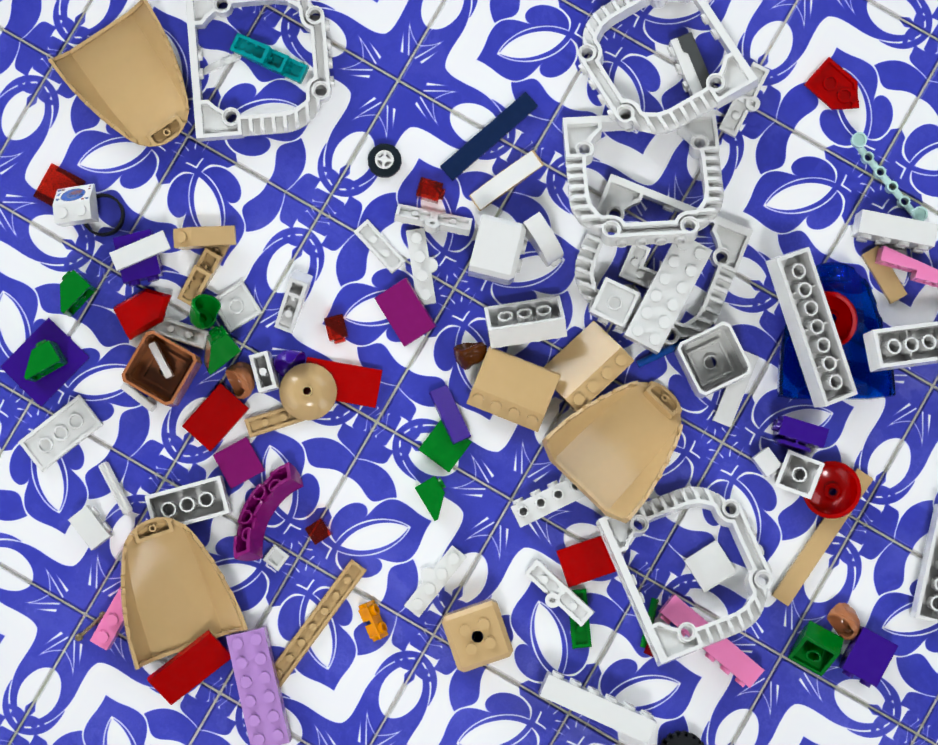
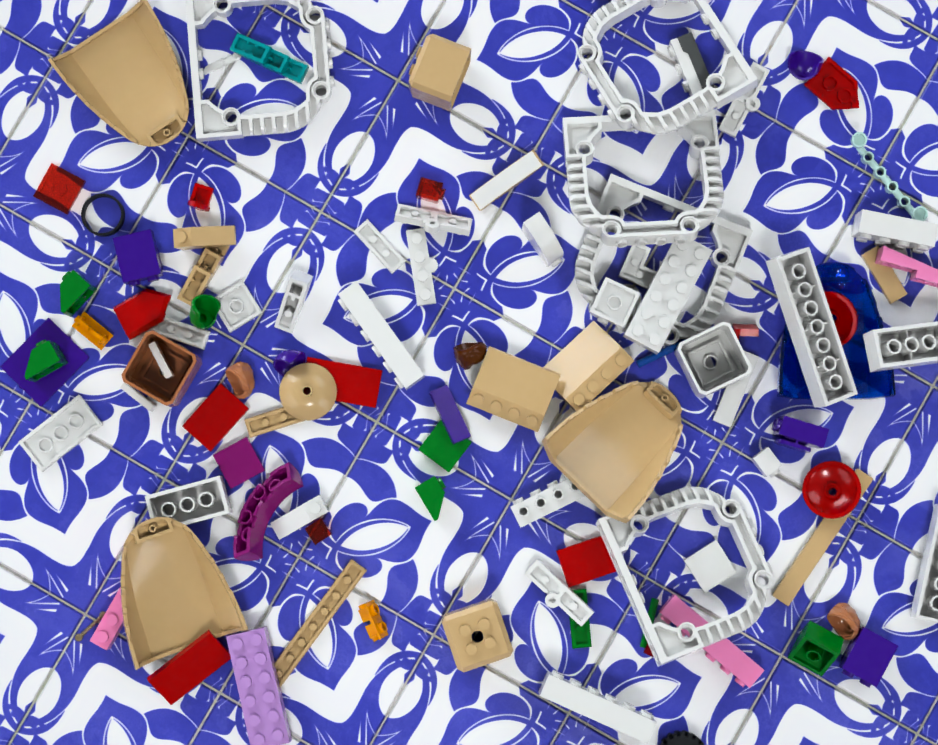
(75, 206): white slope -> none
(91, 527): white brick -> none
(92, 330): none -> light orange hinge
(115, 488): white axle -> none
(140, 250): white tile -> none
(201, 197): none -> red tile
(219, 349): green slope -> none
(264, 372): white brick -> none
(276, 557): white tile -> none
(300, 517): none -> white slope
(336, 329): clear red brick -> none
(381, 335): none -> white brick
(384, 153): black wheel -> none
(405, 312): magenta tile -> none
(434, 580): white hinge -> none
(439, 71): none -> tan plate
(489, 136): dark blue tile -> none
(497, 250): white plate -> none
(525, 321): white brick -> none
(746, 330): none -> tile
(799, 474): white slope -> none
(804, 64): none -> dark purple helmet

